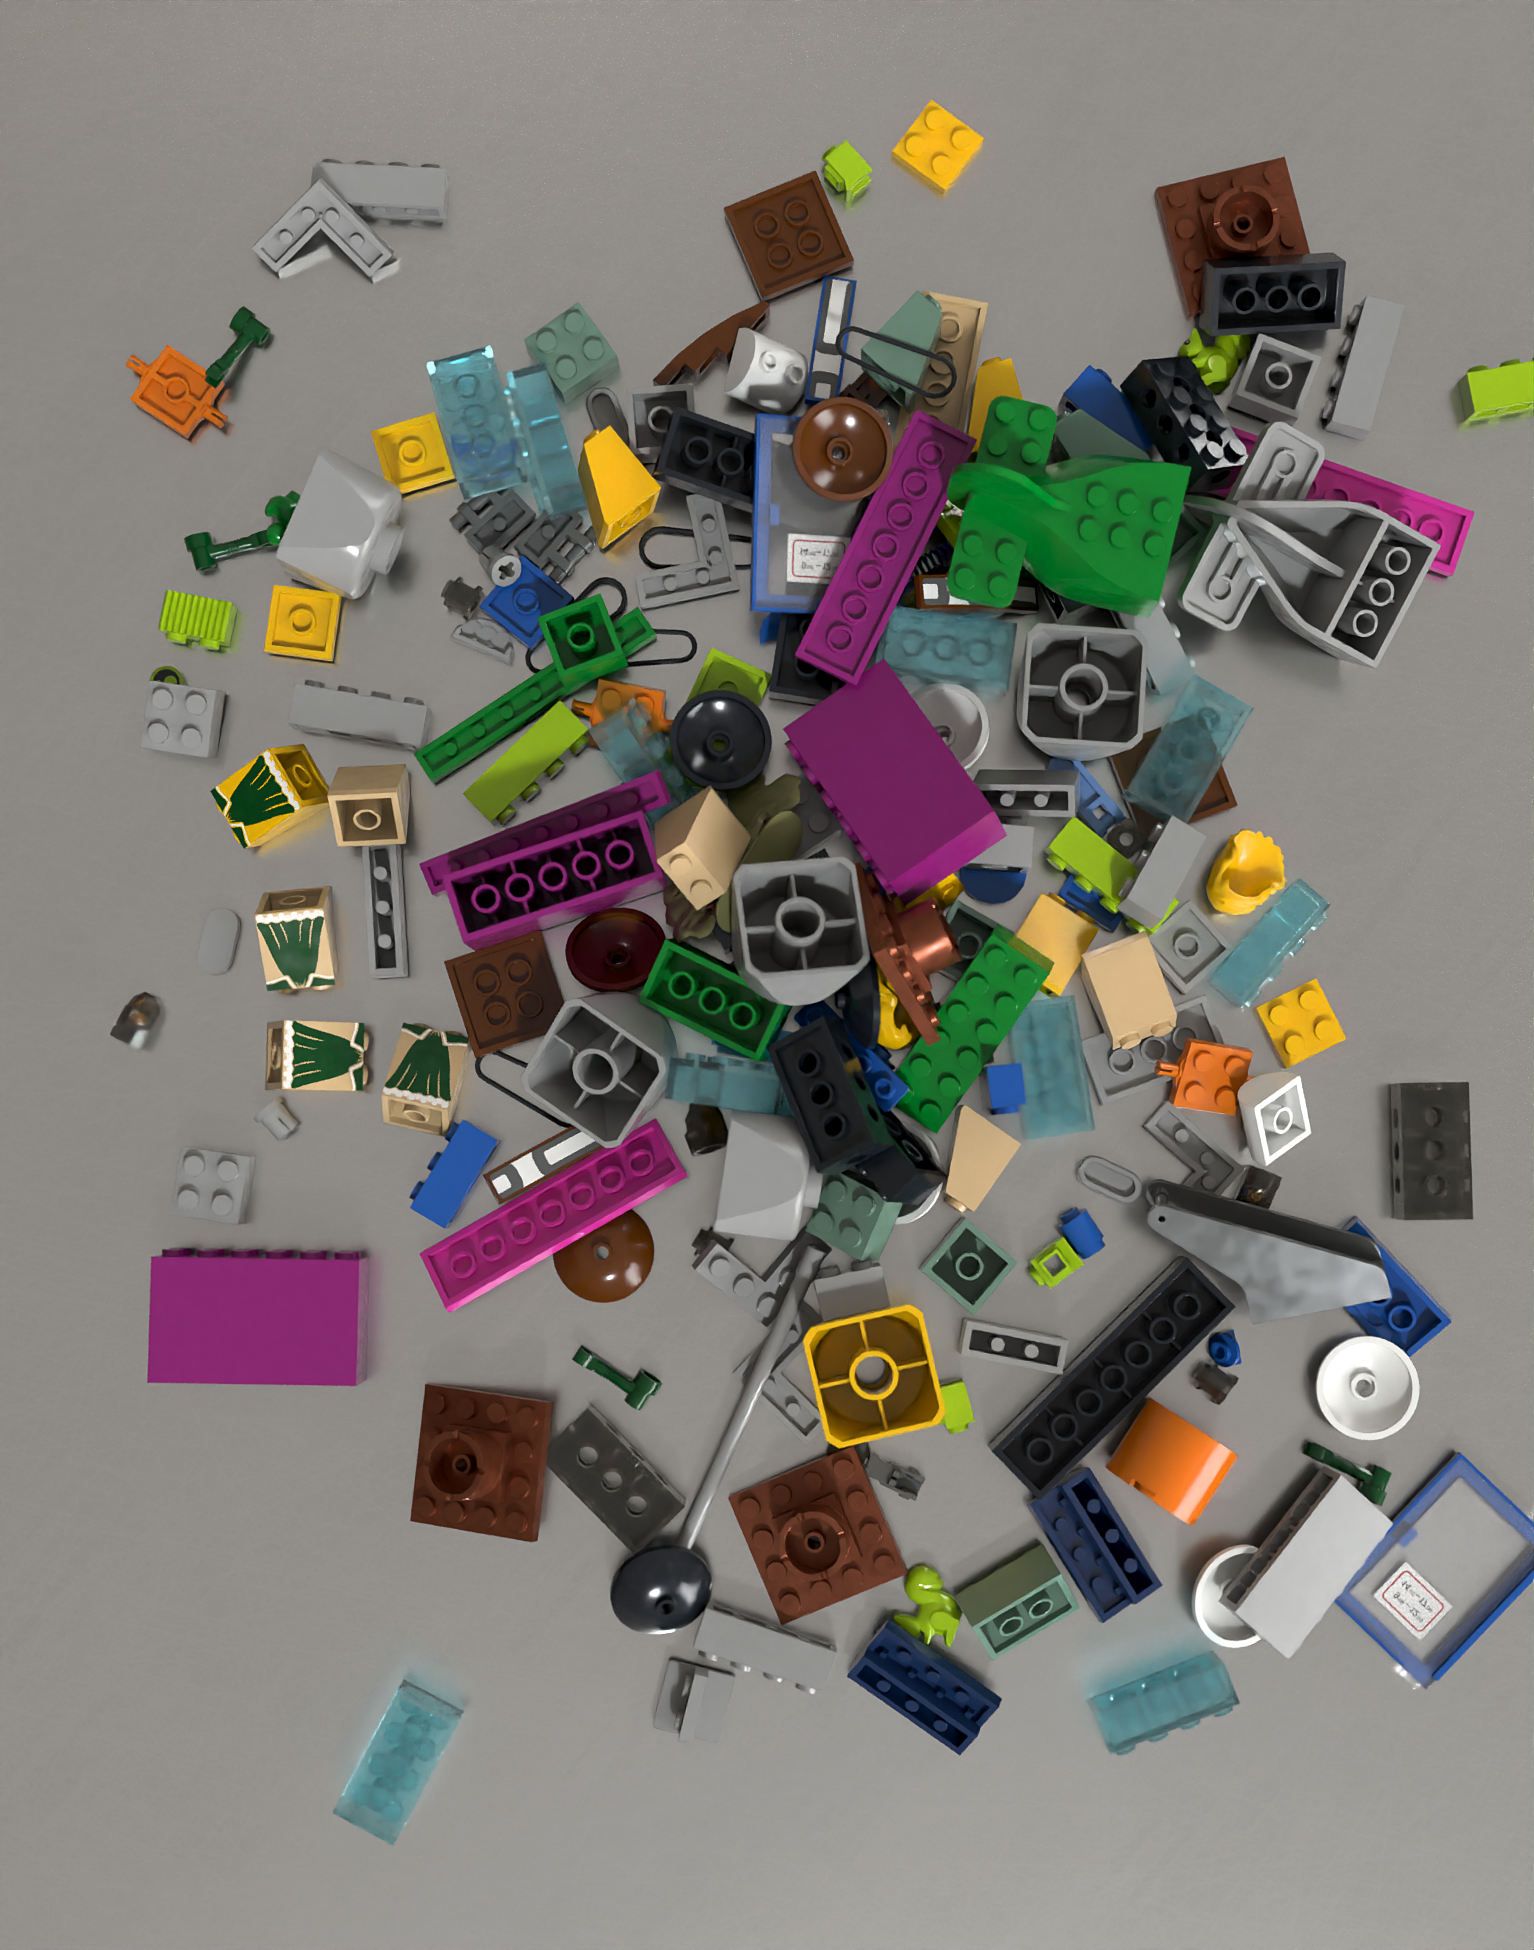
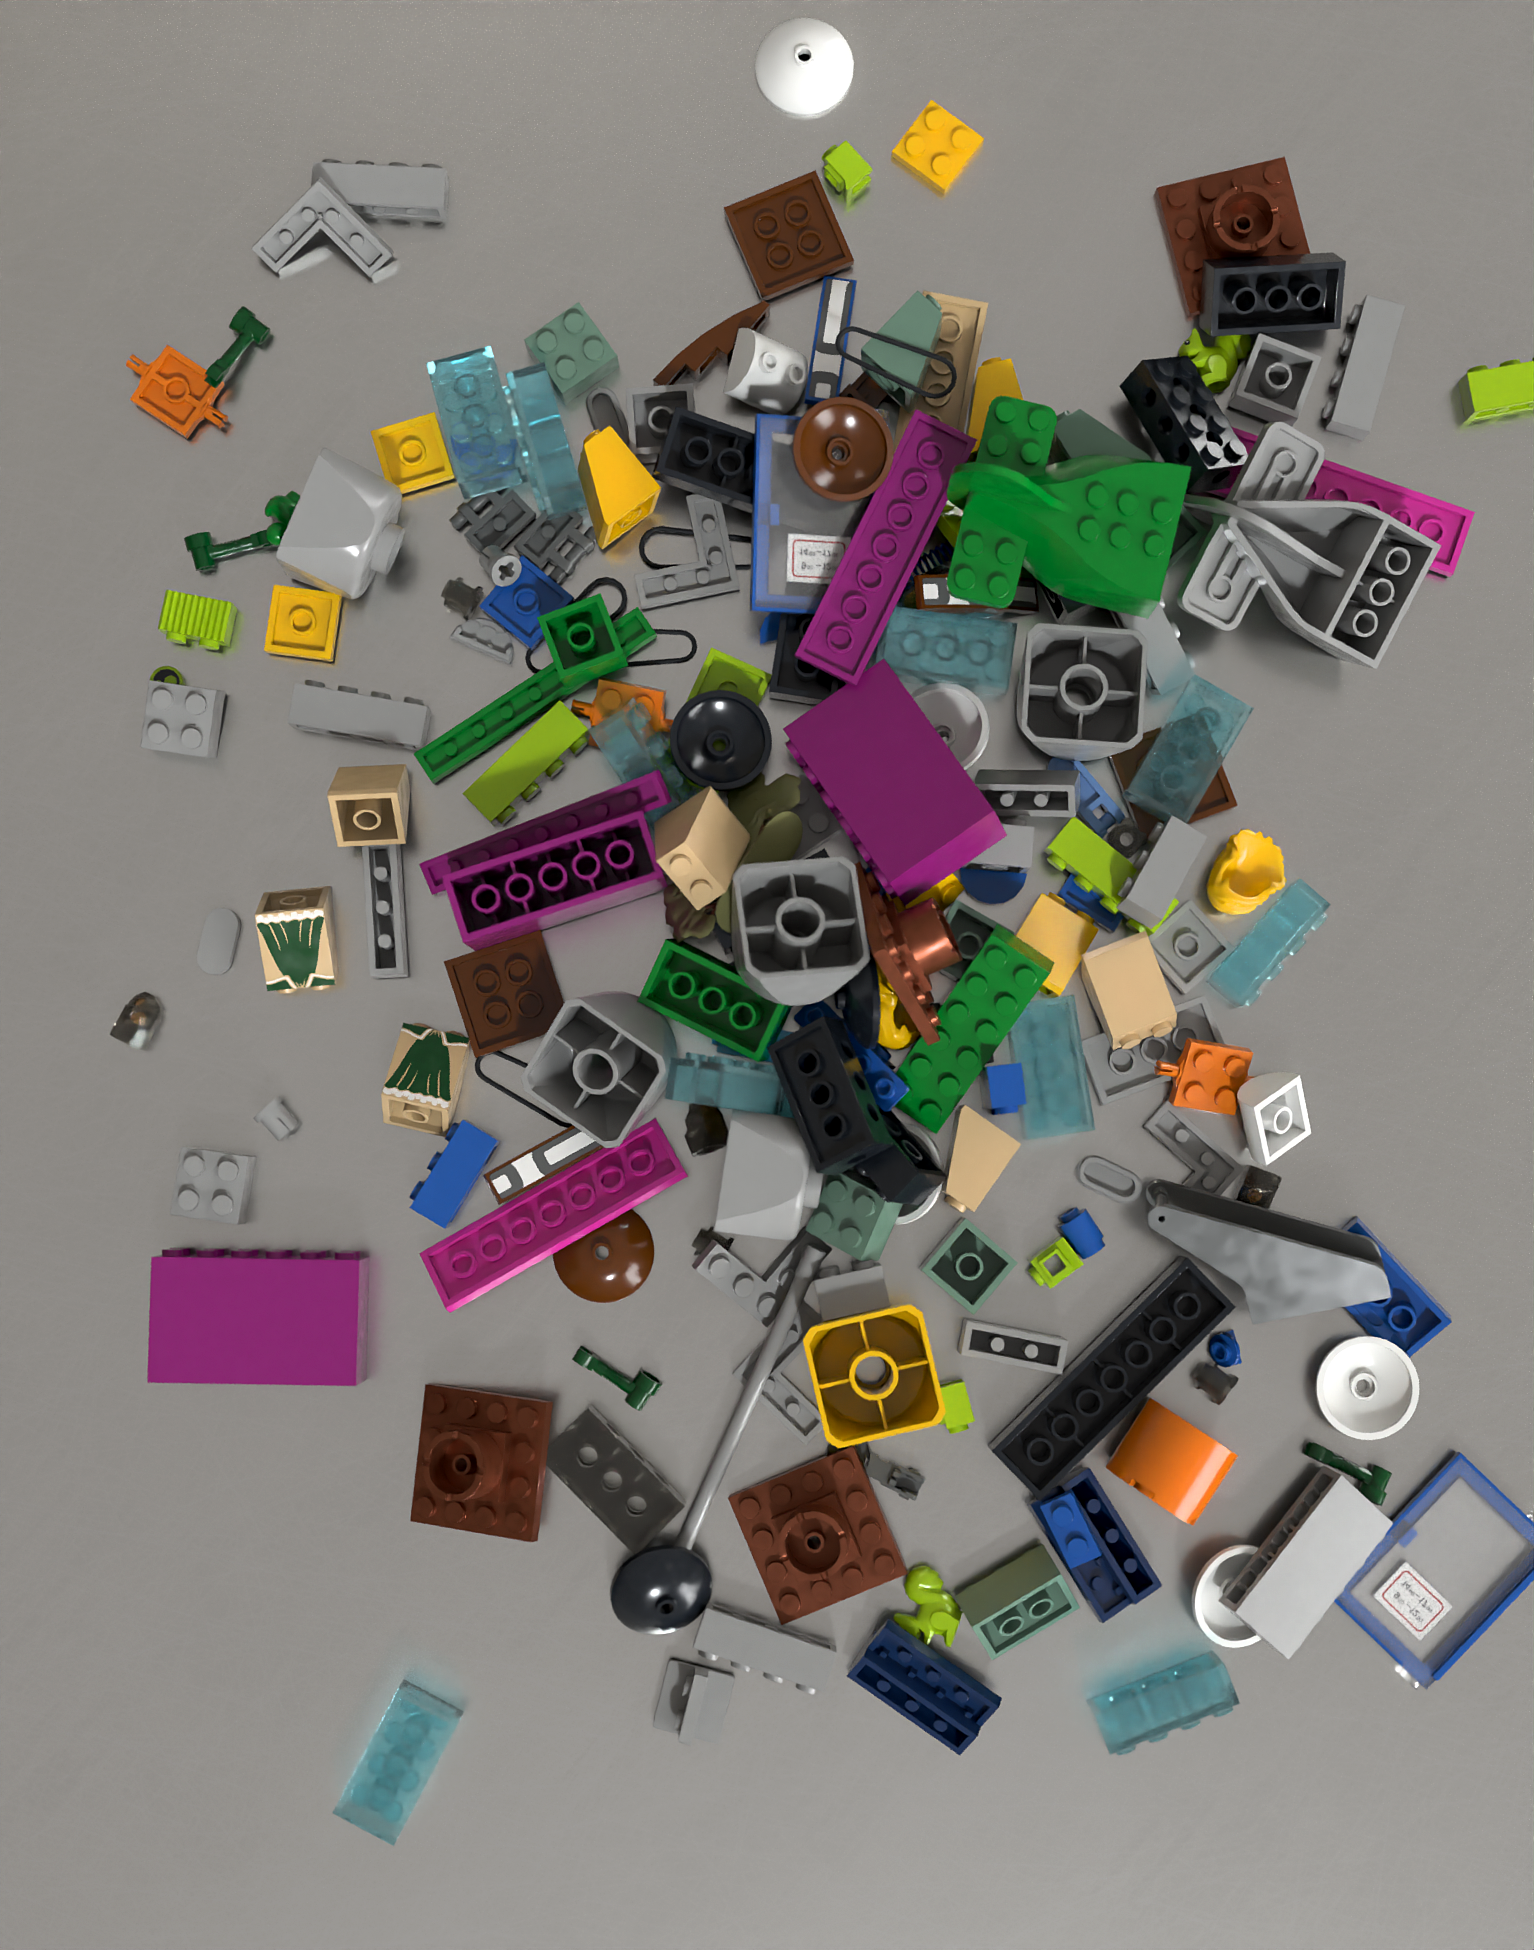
(271, 794): slope -> none
(315, 1056): slope -> none
(613, 938): reddish brown dish -> none
(799, 85): none -> white dish
(1071, 1529): none -> blue plate
(1107, 404): blue brick -> none
(1300, 1023): yellow plate -> none
(1453, 1151): clear smoke brick -> none

